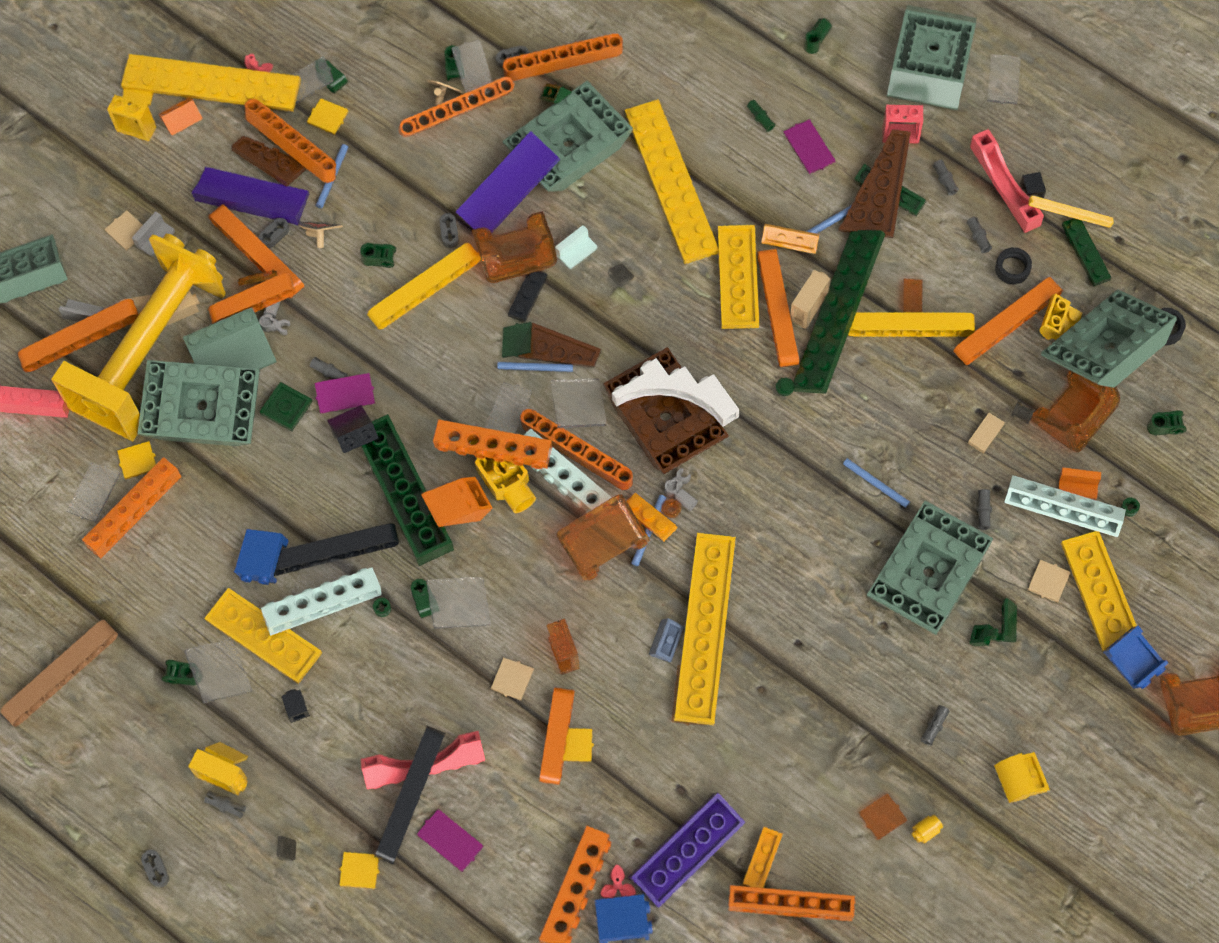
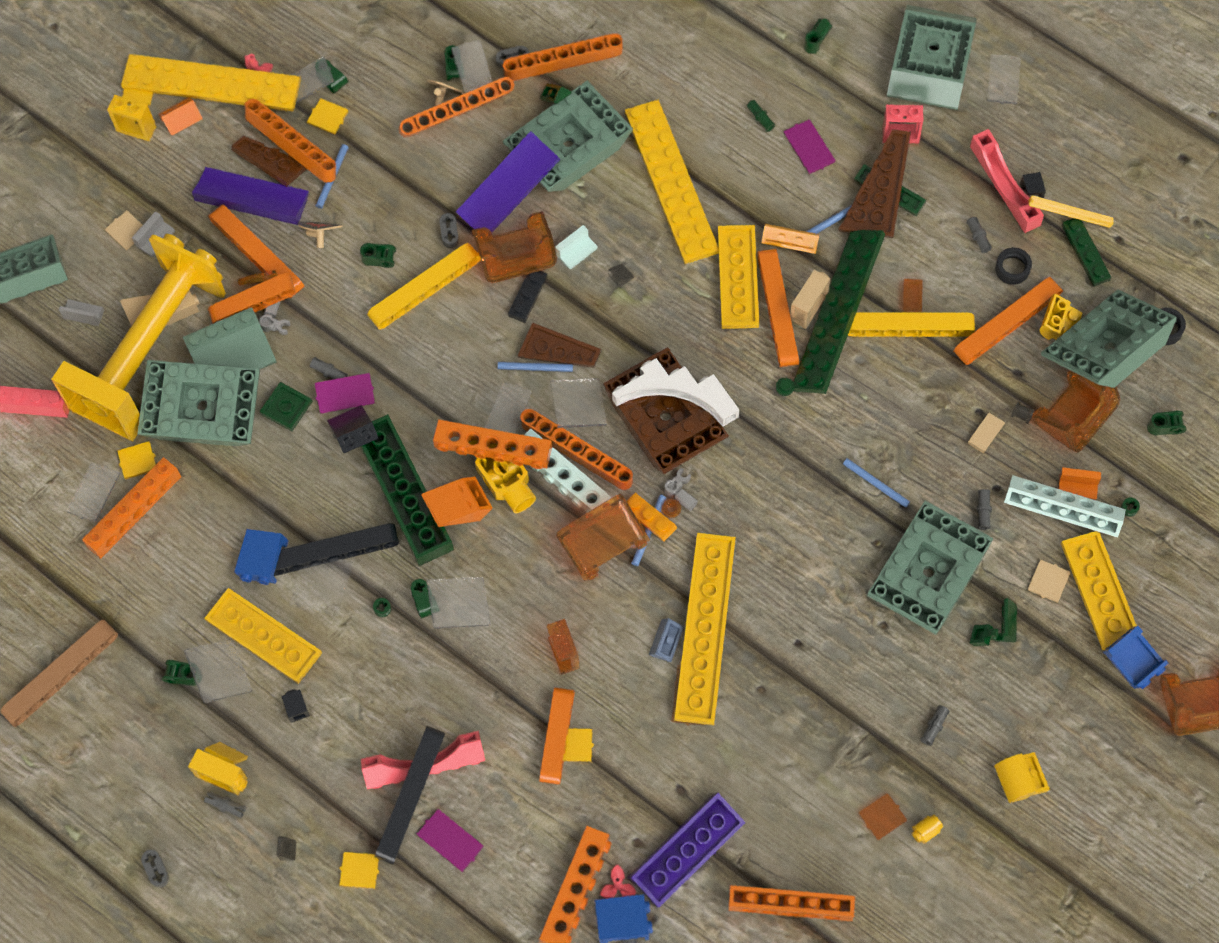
(78, 335): orange beam -> none
(274, 233): dark grey beam -> none
(314, 609): light aqua brick -> none
(512, 679): tan piece -> none
(517, 340): clear green piece -> none
(762, 858): light orange plate -> none
(945, 177): dark grey pin -> none

